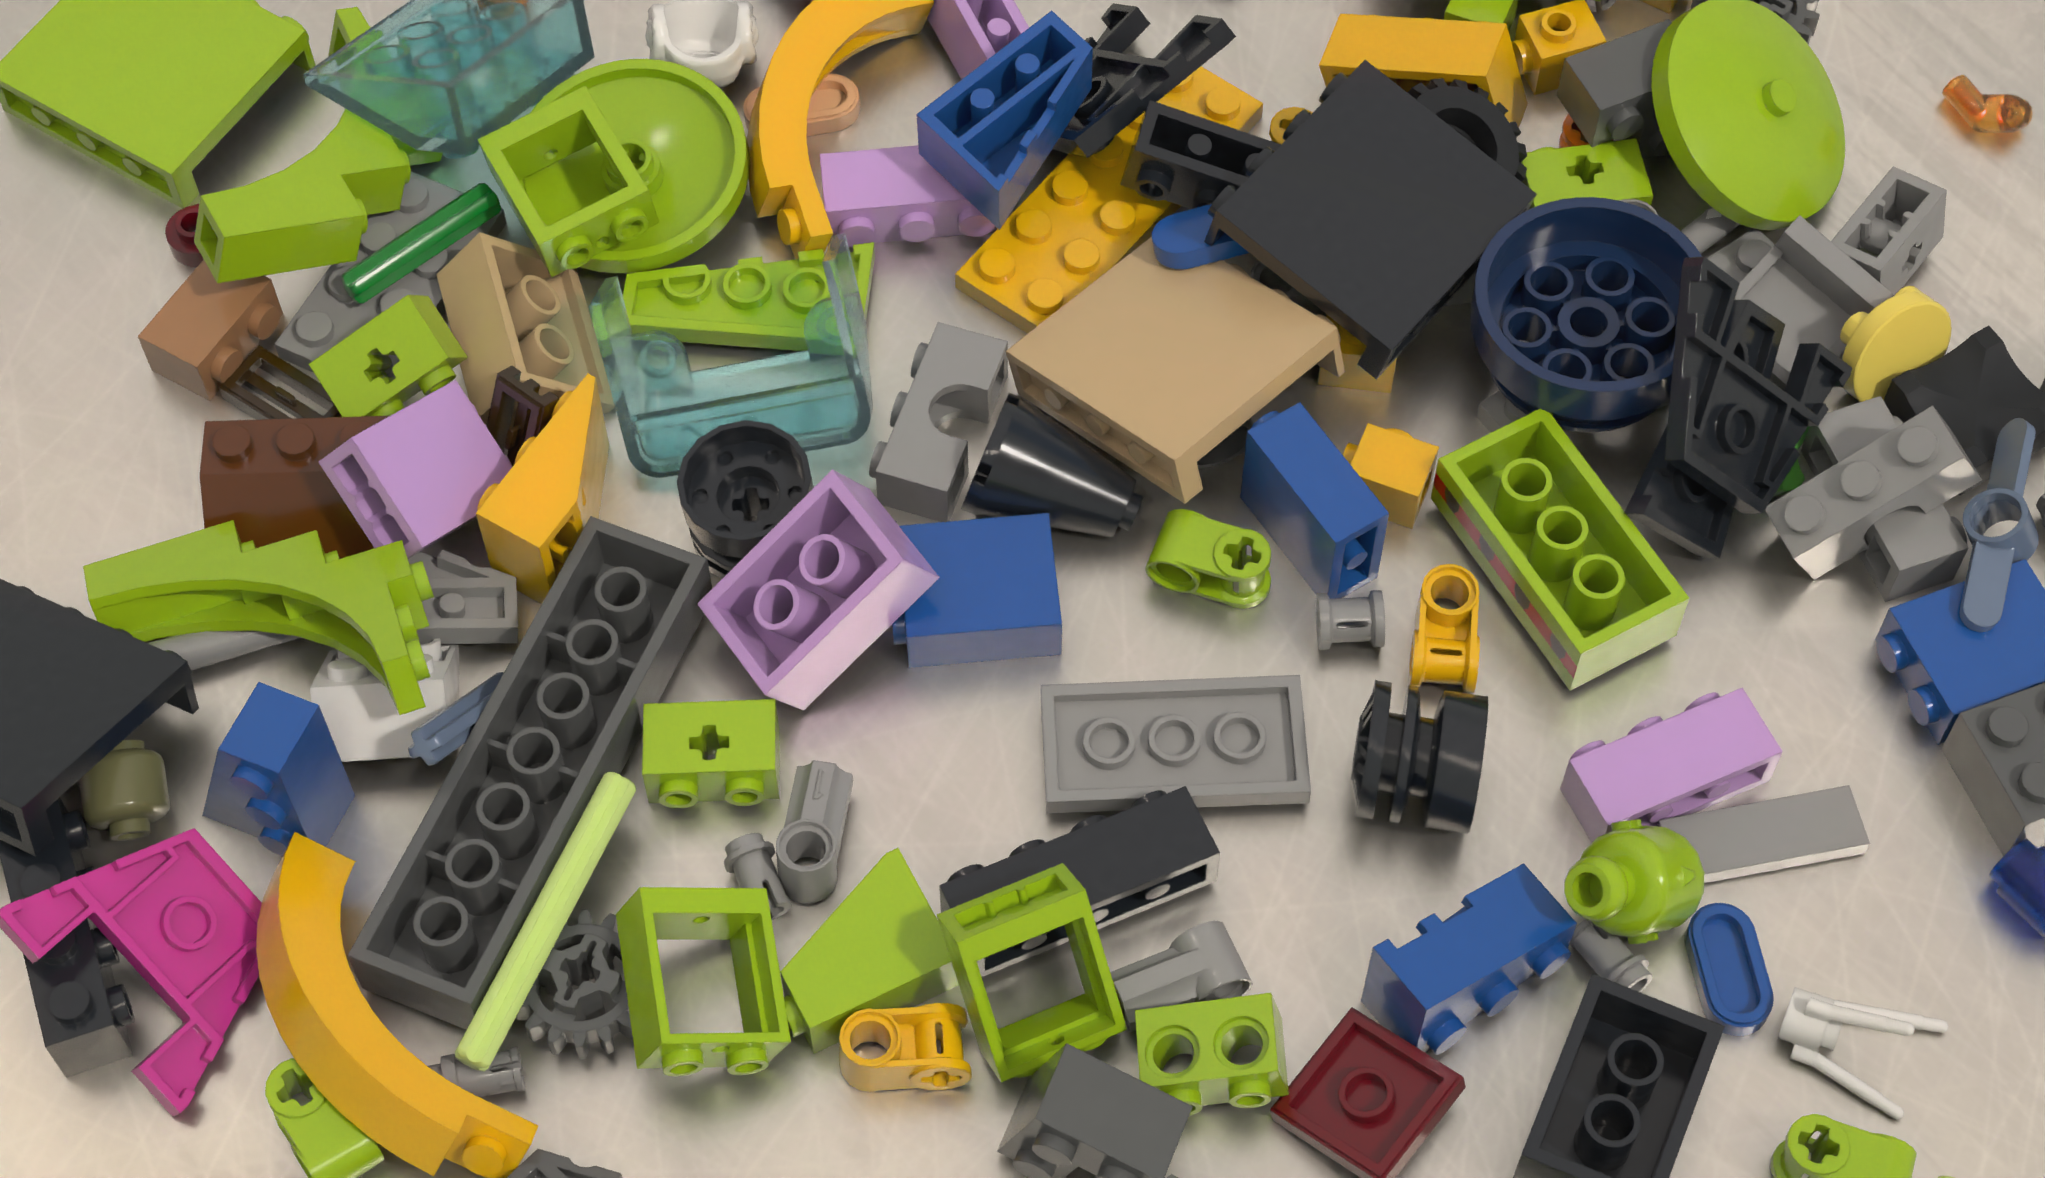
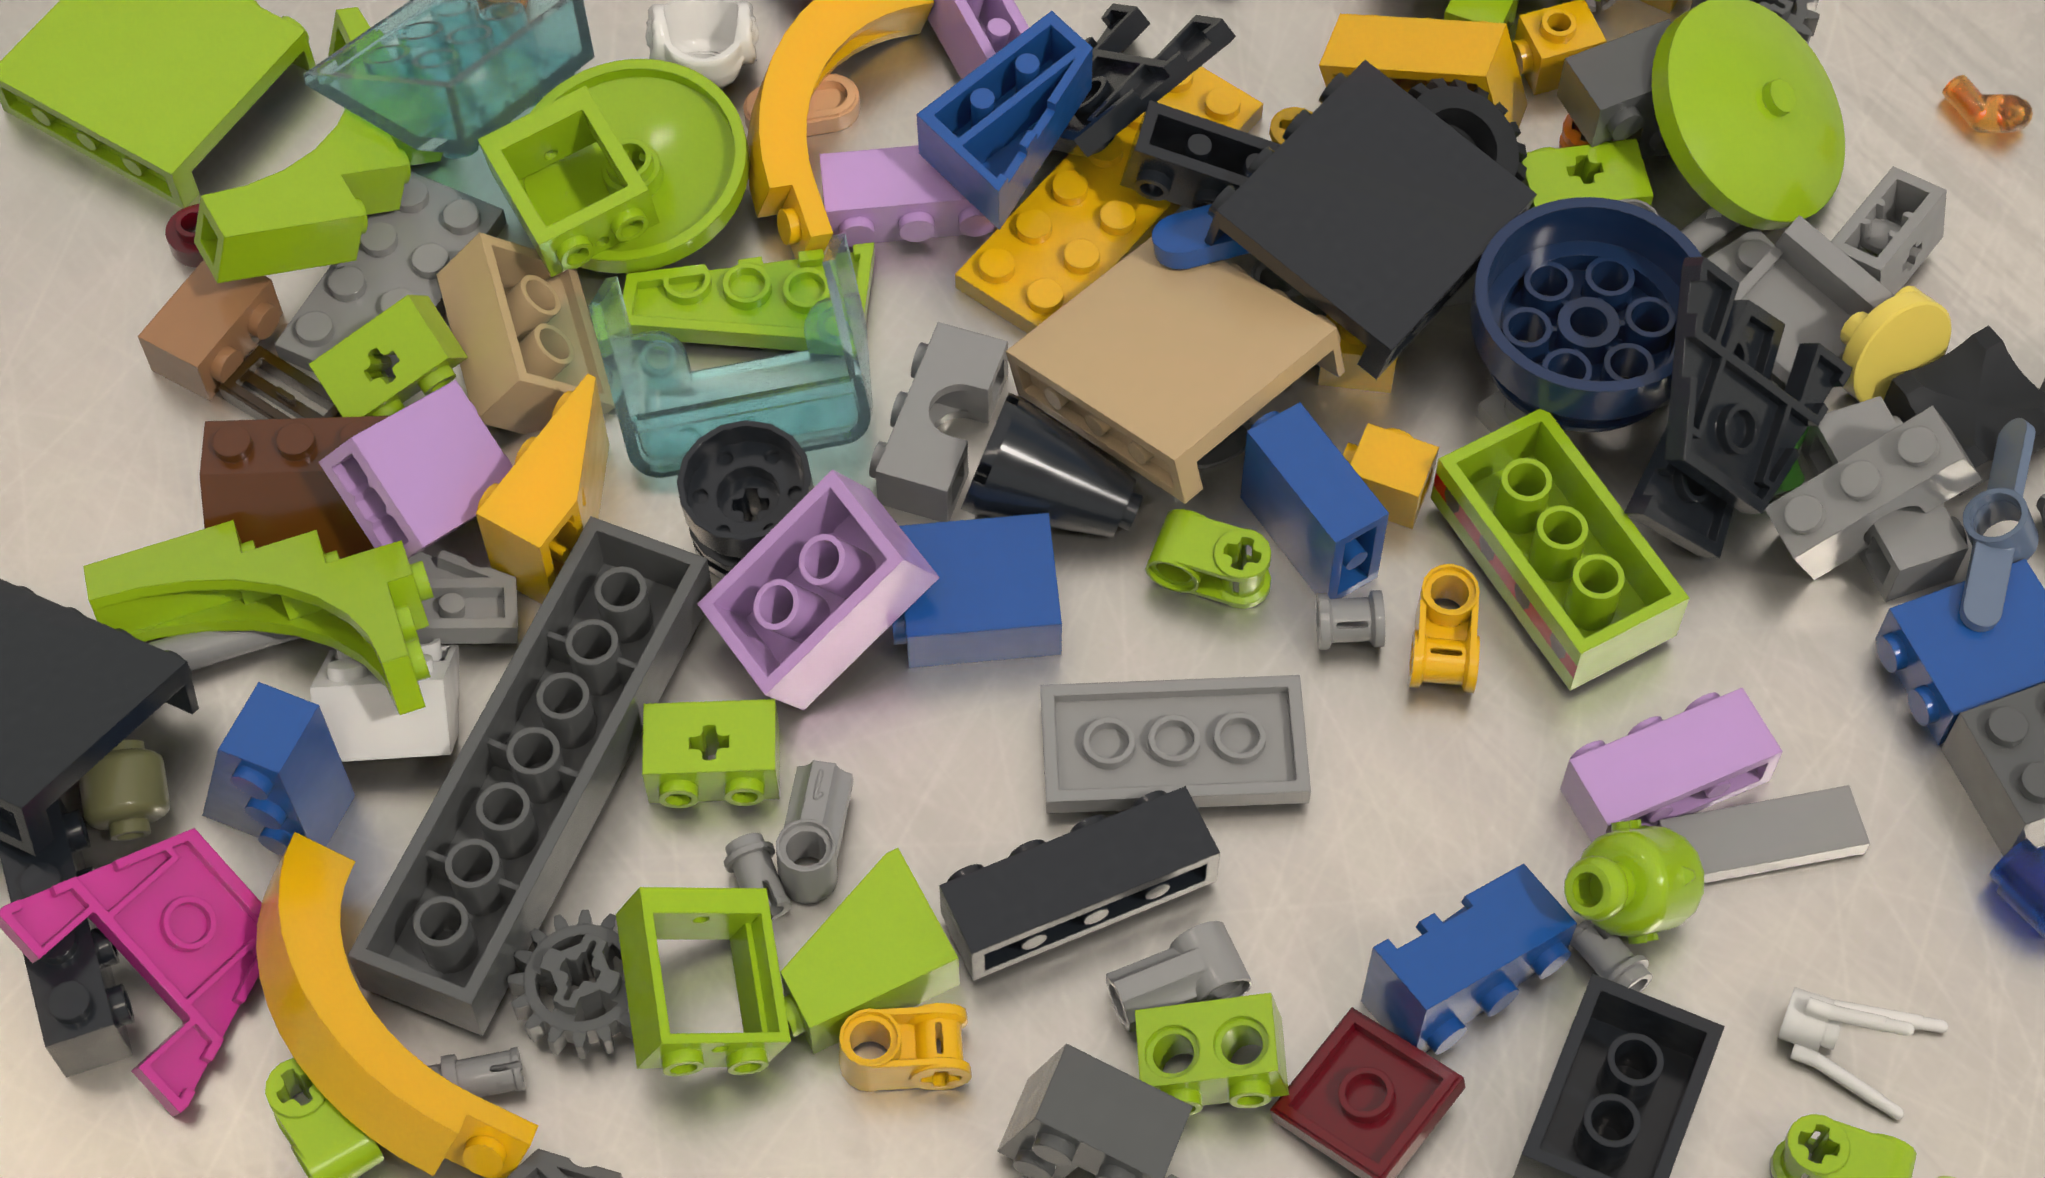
(420, 243): green axle -> none
(452, 725): sand blue axle -> none
(531, 414): dark brown tile -> none
(545, 922): yellowish green axle -> none
(1010, 918): lime window -> none
(1421, 756): black wheel -> none
(1729, 969): blue tile -> none

